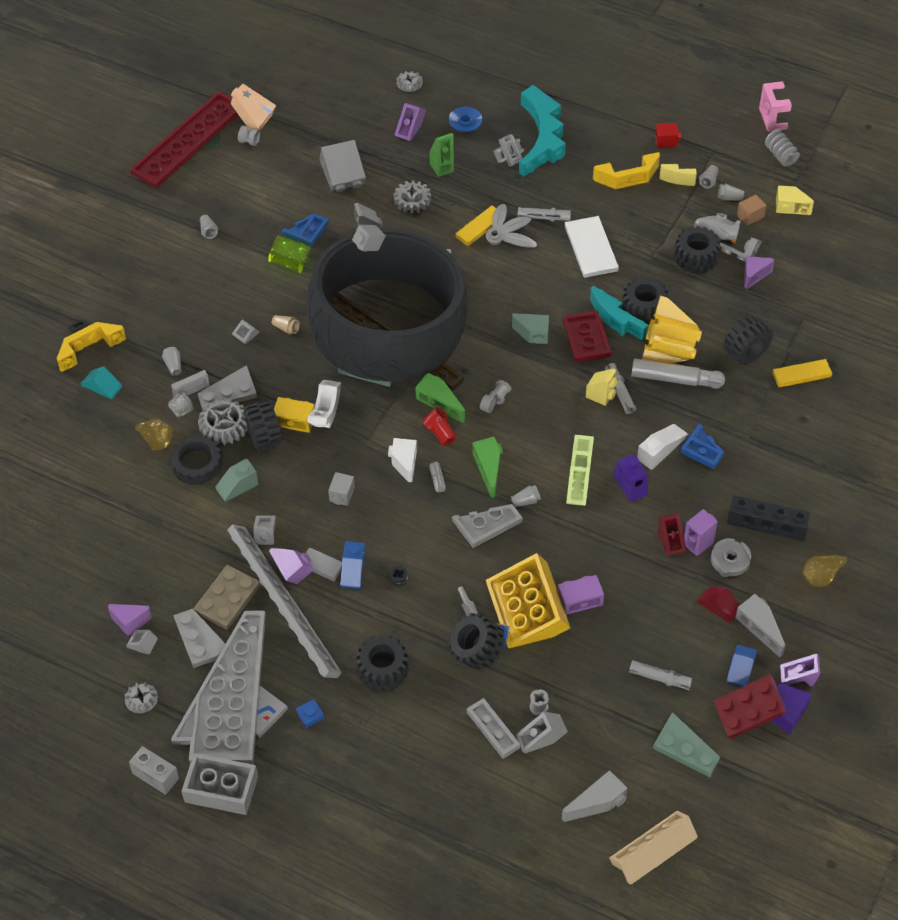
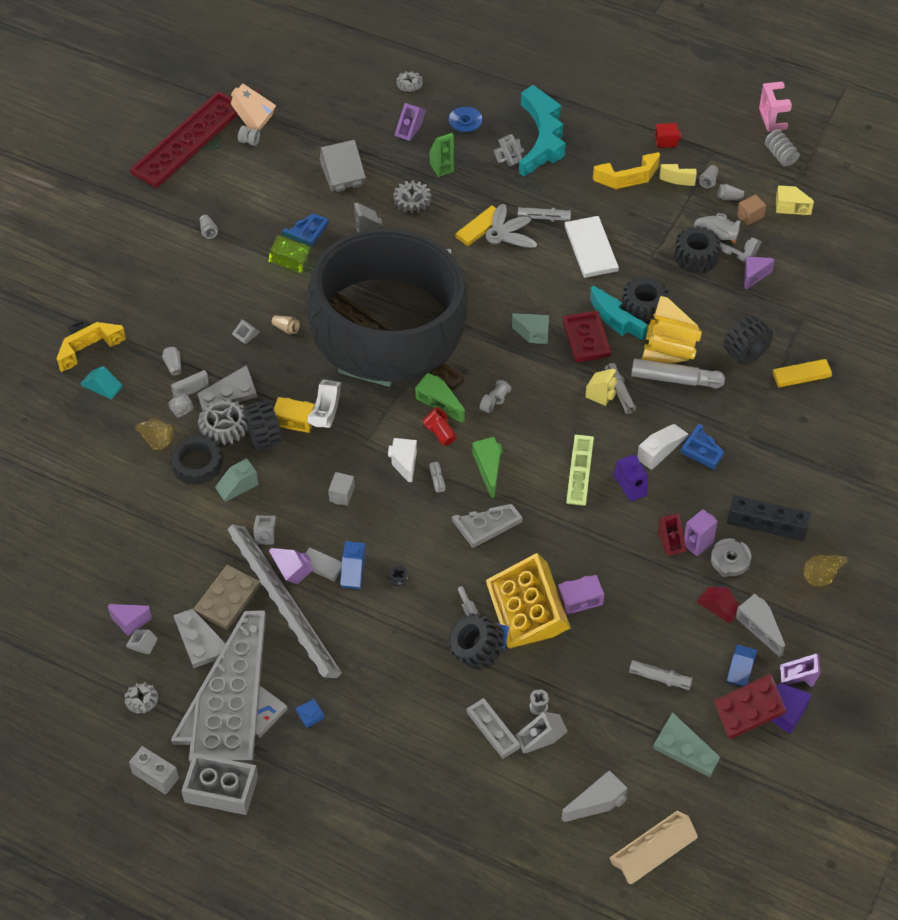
(368, 238): light grey brick -> none
(382, 649): black tyre -> none
(526, 496): light grey cone -> none

